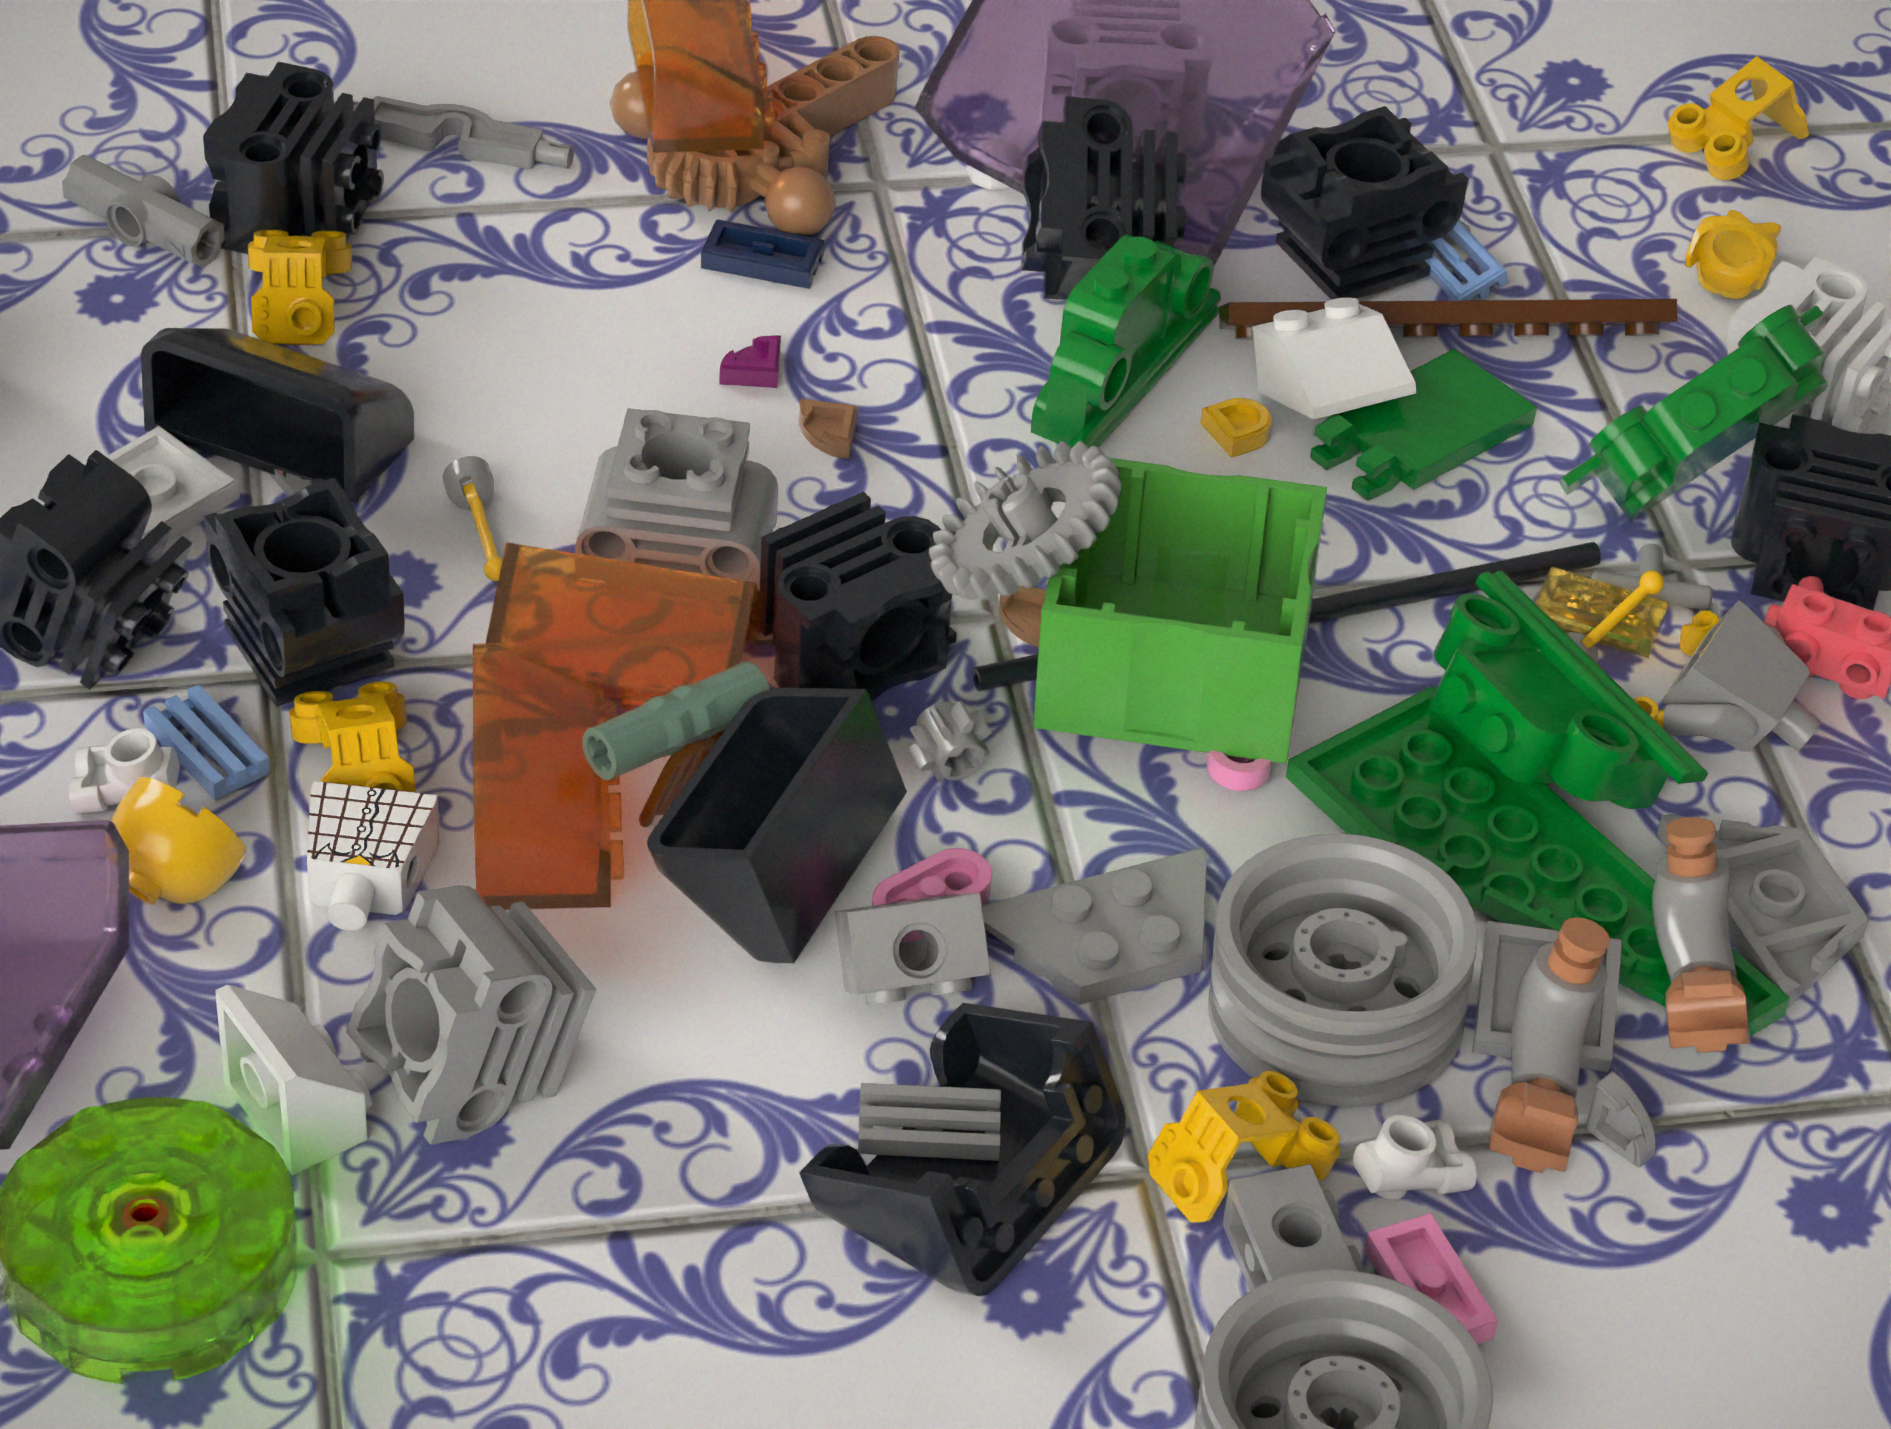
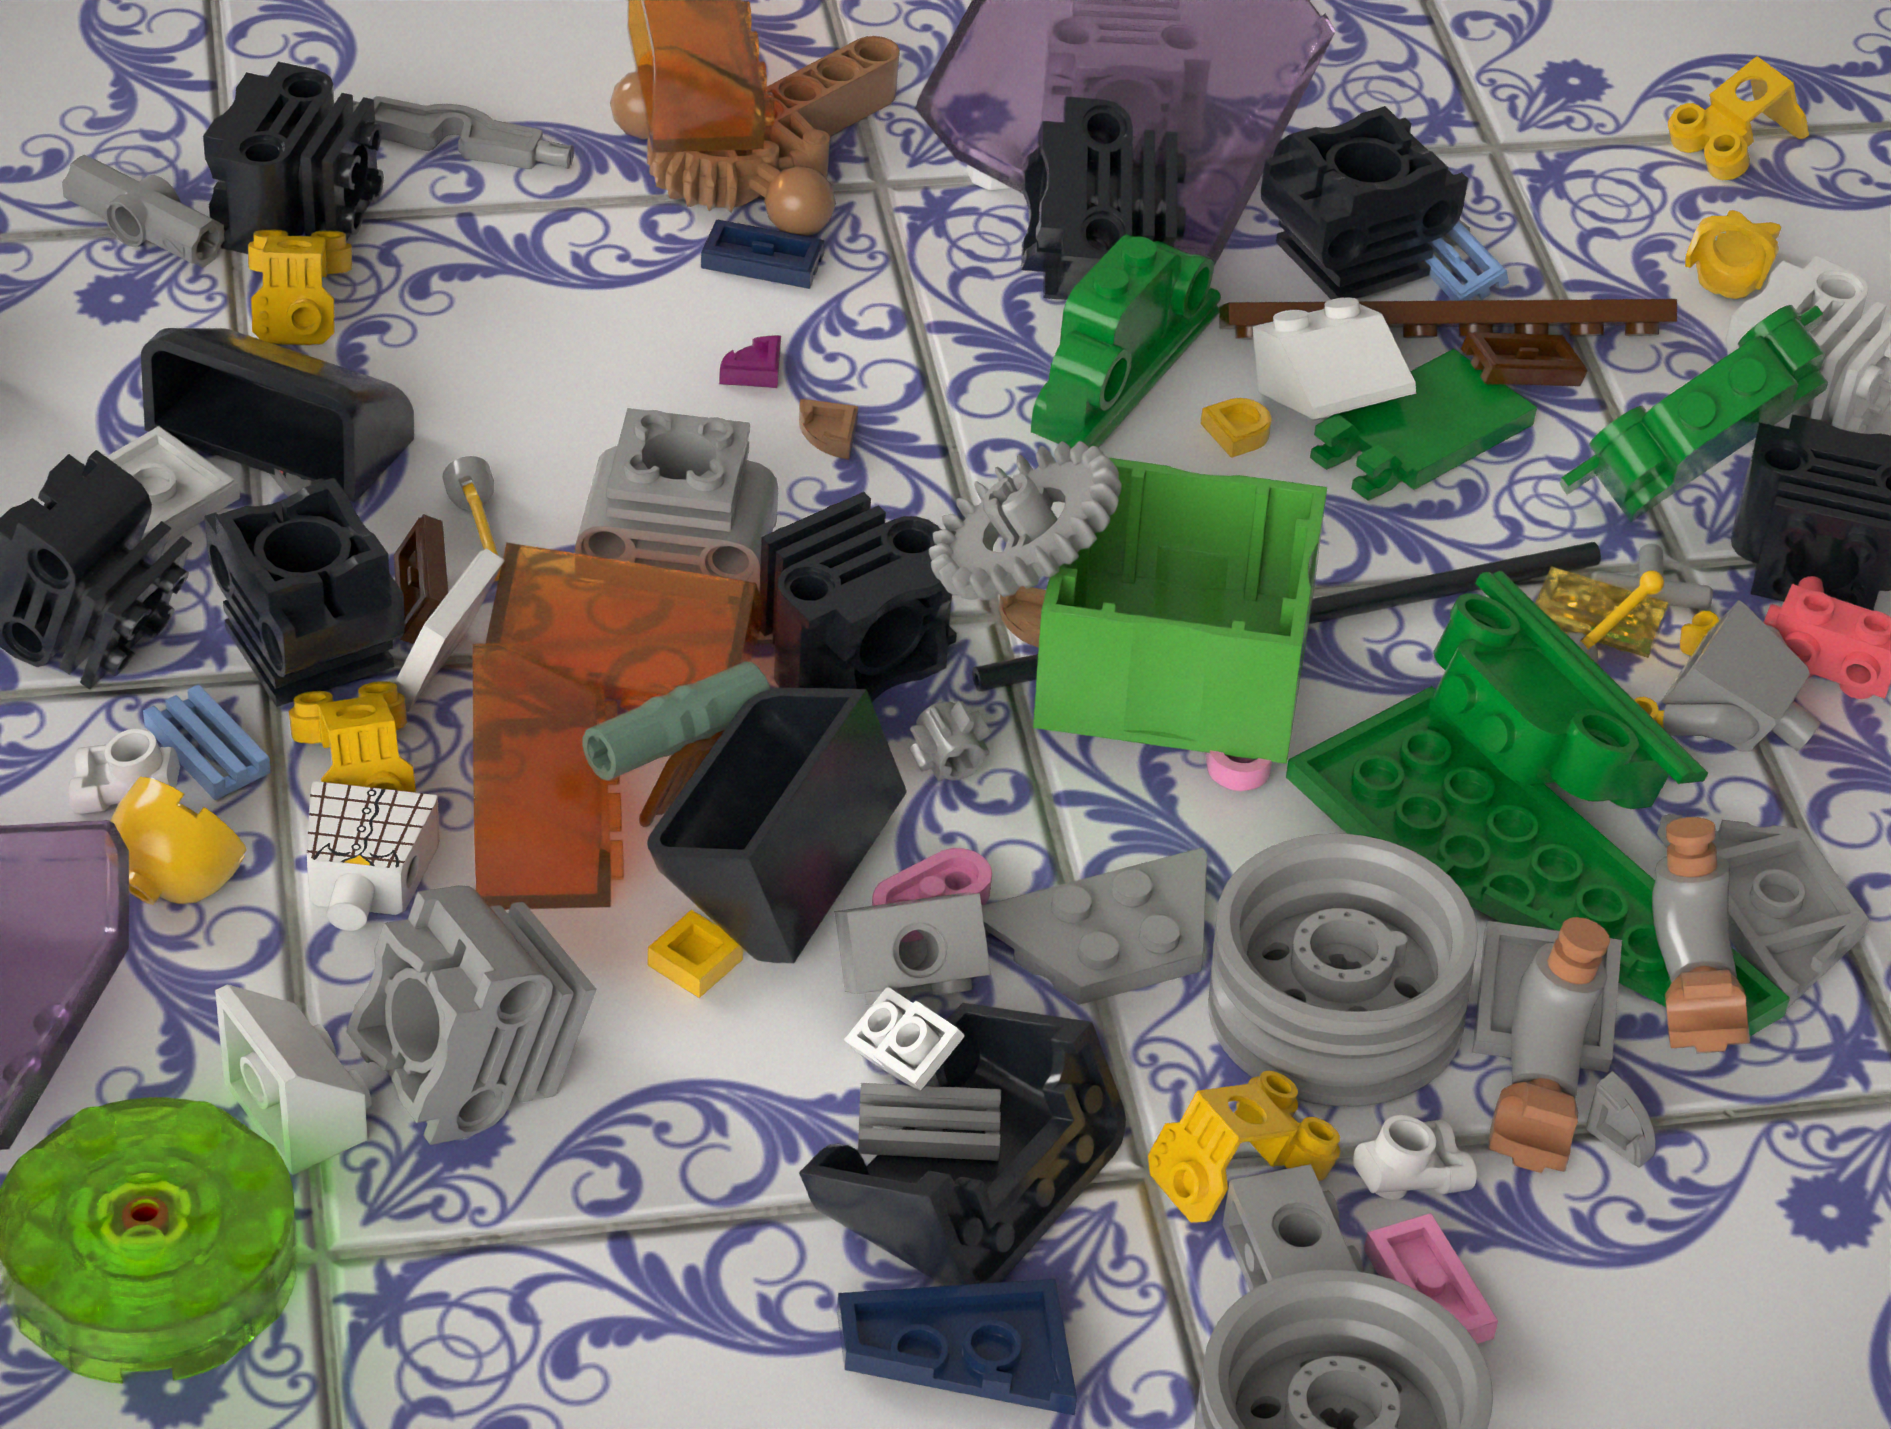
(421, 573): none -> reddish brown tile
(447, 626): none -> white tile
(694, 953): none -> yellow tile
(904, 1038): none -> white slope
(964, 1339): none -> dark blue wing
(1524, 359): none -> reddish brown tile

